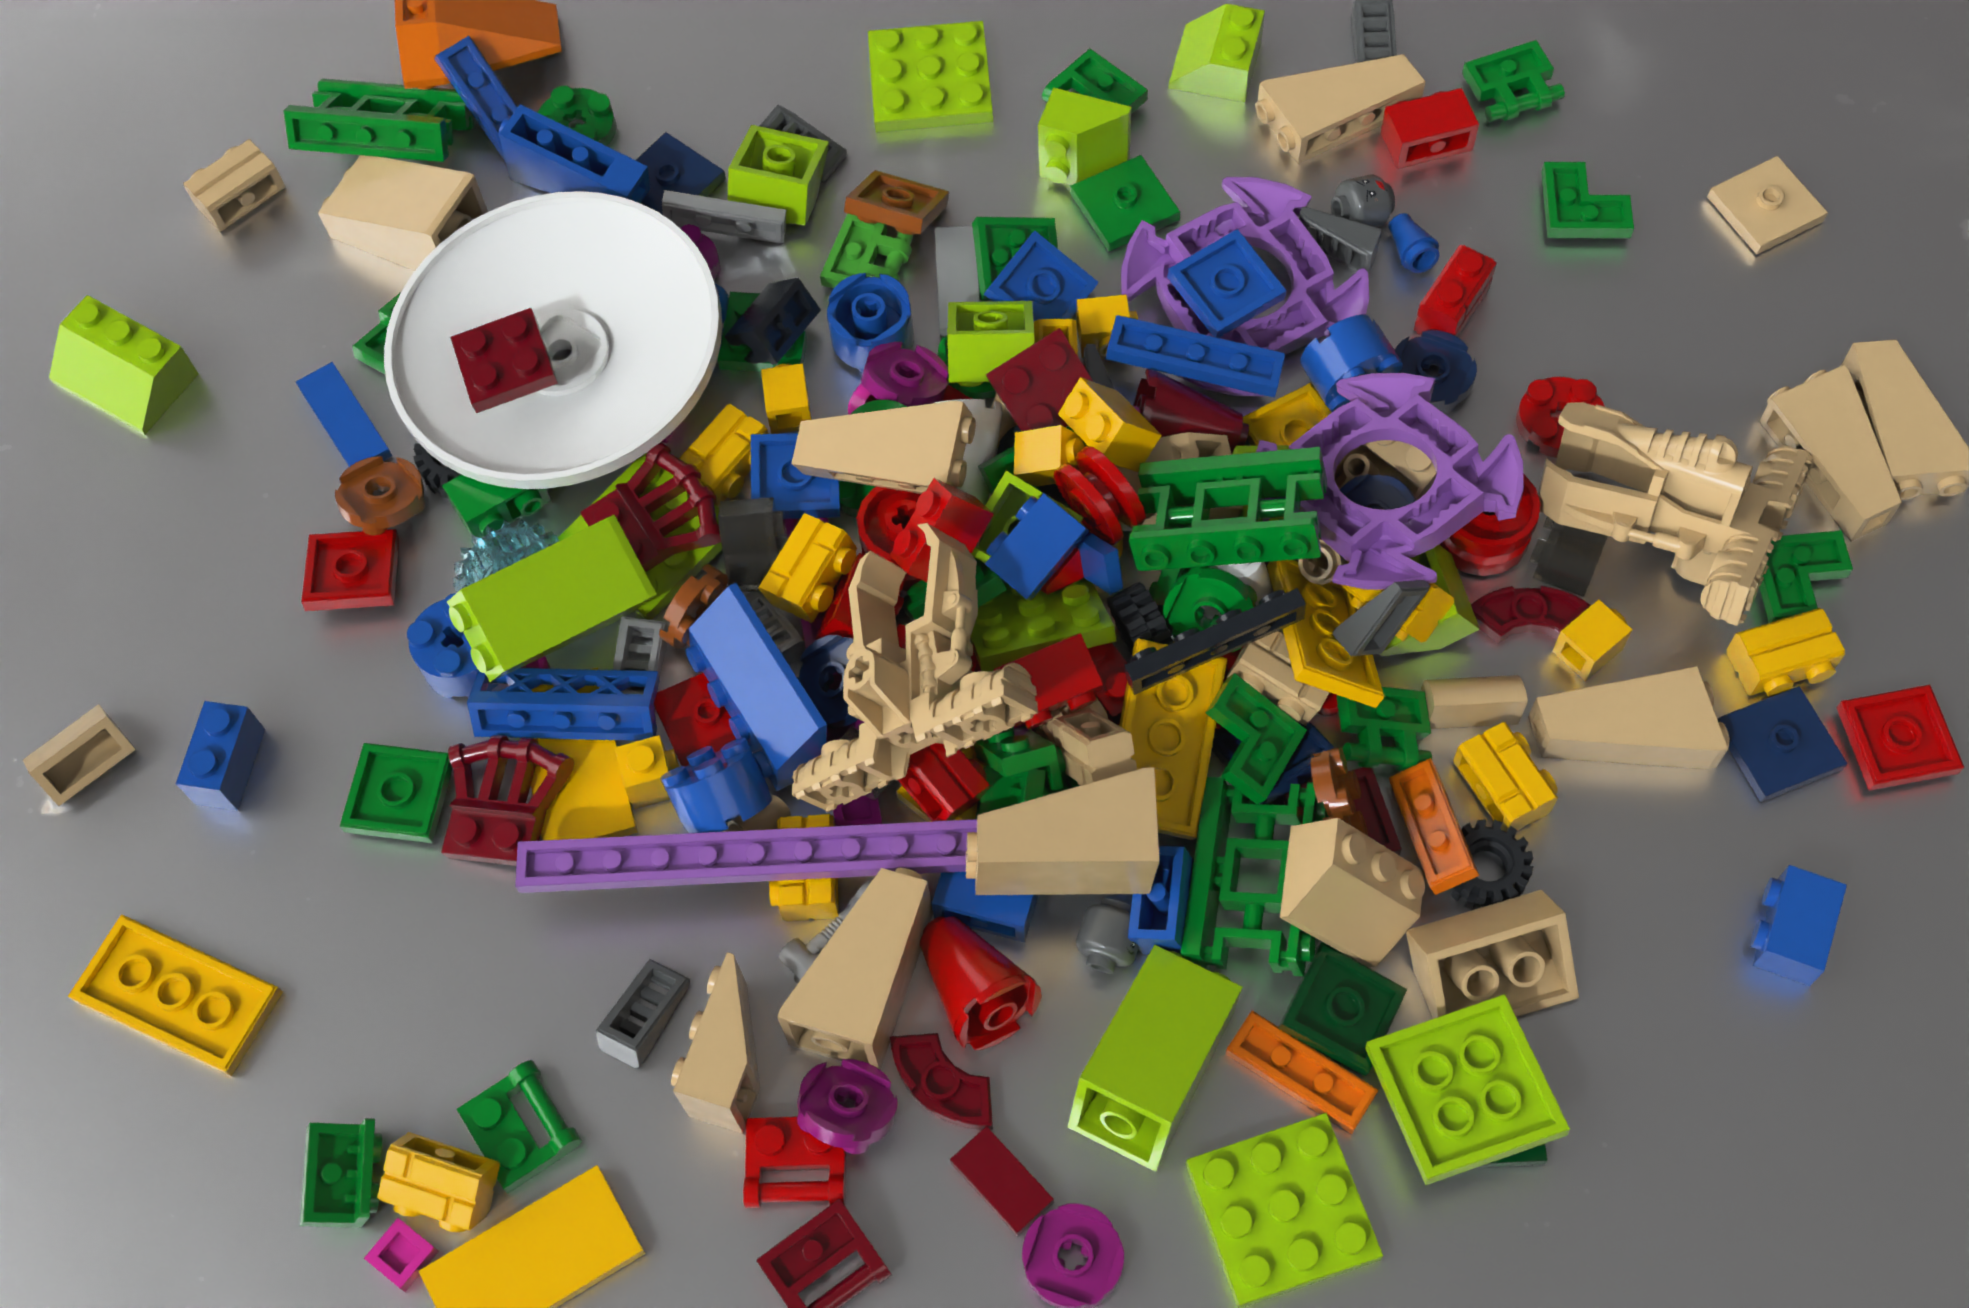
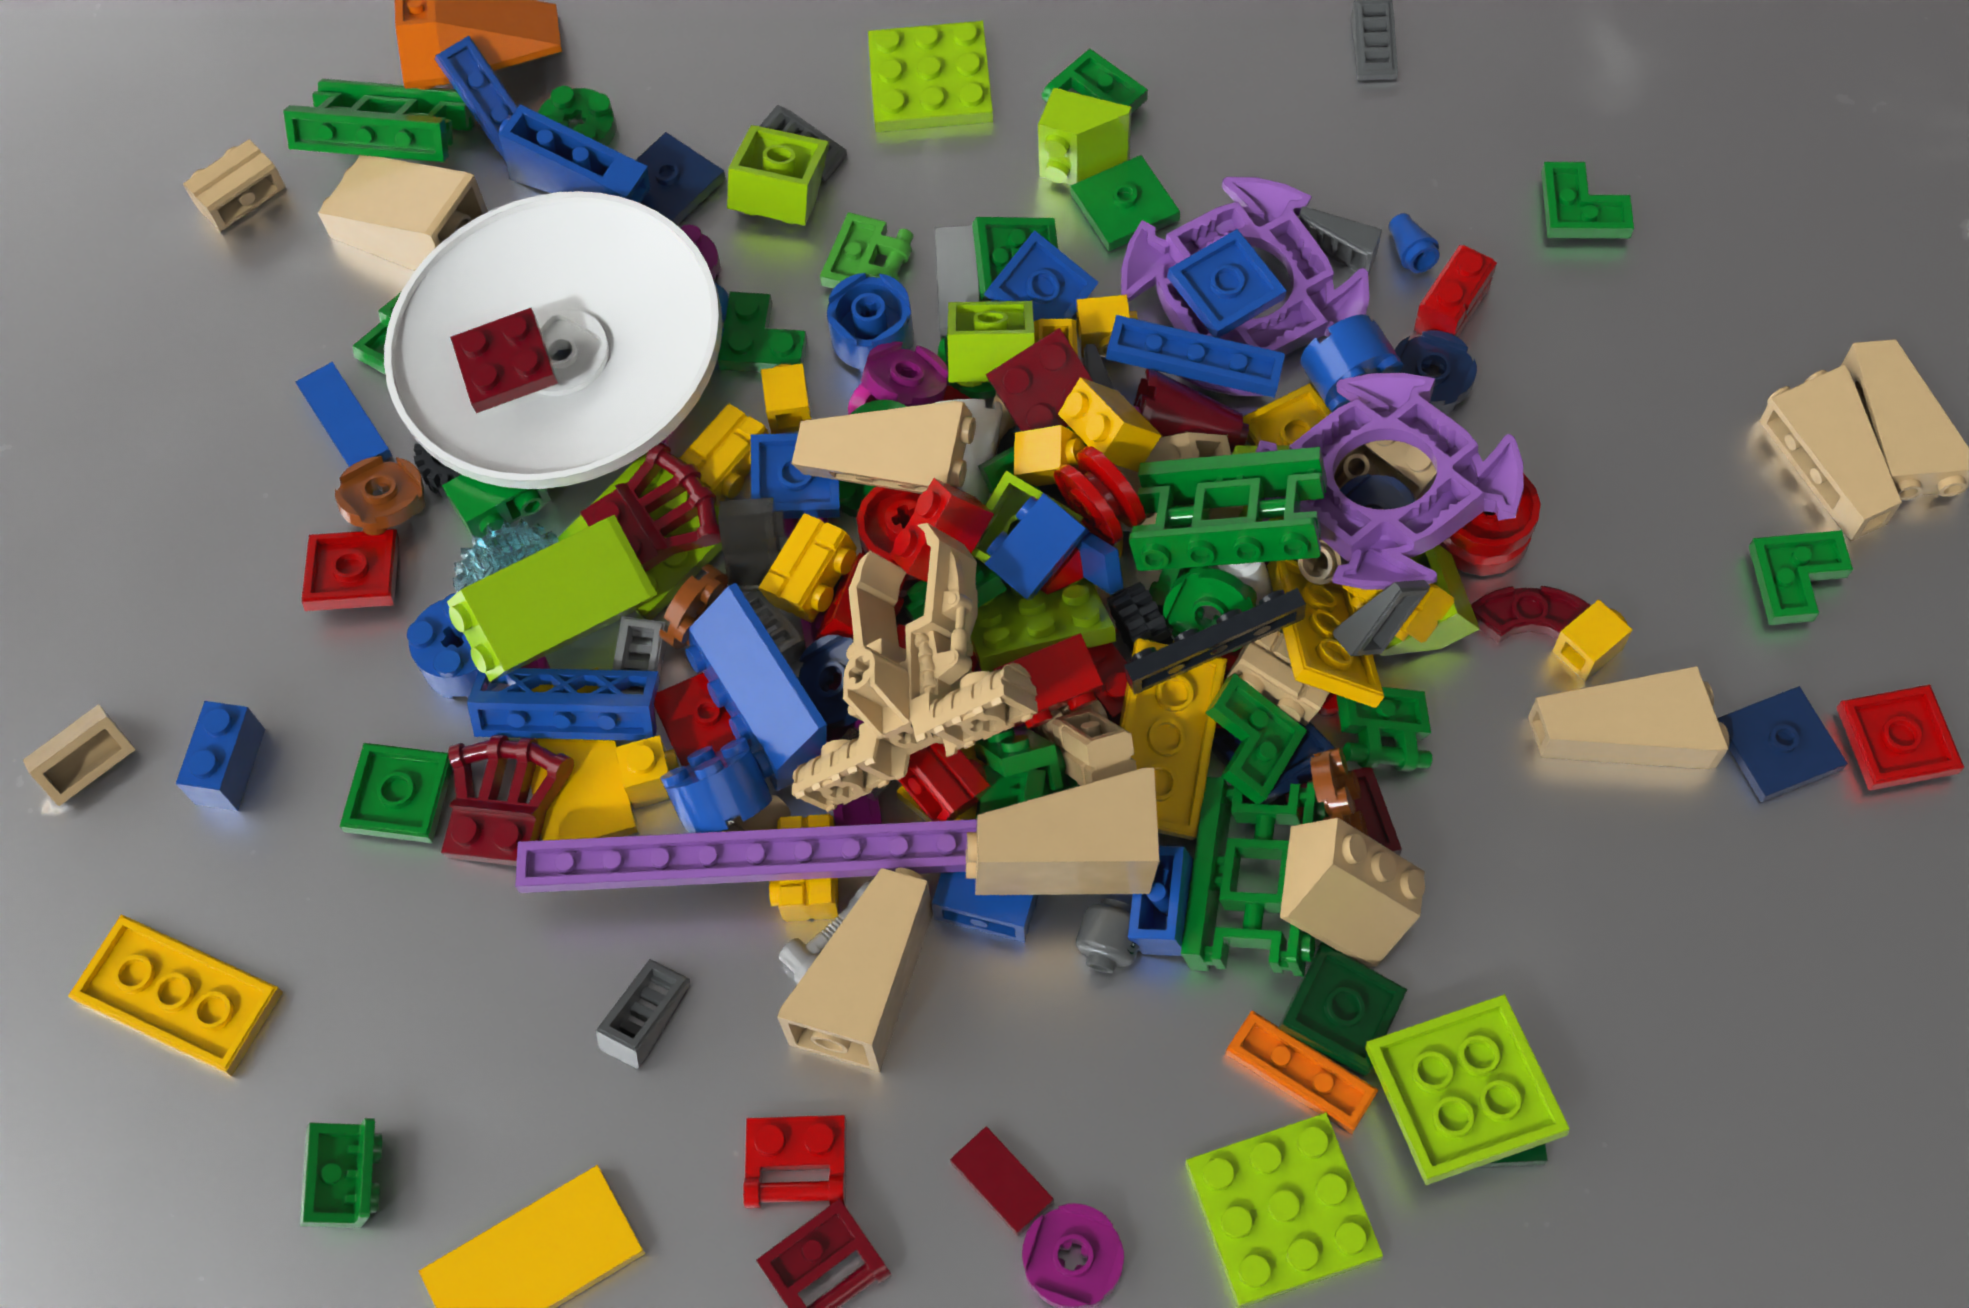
(119, 364): lime slope -> none
(401, 1254): dark pink tile -> none
(438, 1182): yellow brick -> none
(505, 1136): green plate -> none
(720, 1072): tan slope -> none
(725, 216): light grey tile -> none
(774, 321): black hinge -> none
(842, 1126): magenta plate -> none
(896, 202): dark orange plate -> none
(941, 1085): dark red tile -> none
(976, 984): red cone -> none
(1153, 1057): lime slope -> none
(1219, 53): lime slope -> none
(1334, 104): tan slope -> none
(1364, 200): dark grey head -> none
(1429, 128): red brick -> none
(1433, 827): orange tile -> none
(1475, 701): tan brick -> none
(1495, 951): tan slope -> none
(1505, 777): yellow brick -> none
(1509, 71): green plate -> none
(1513, 855): black tyre -> none
(1546, 398): red plate -> none
(1567, 557): clear smoke brick -> none
(1689, 497): tan piece -> none
(1767, 205): tan plate -> none
(1785, 653): yellow brick -> none
(1797, 925): blue brick -> none

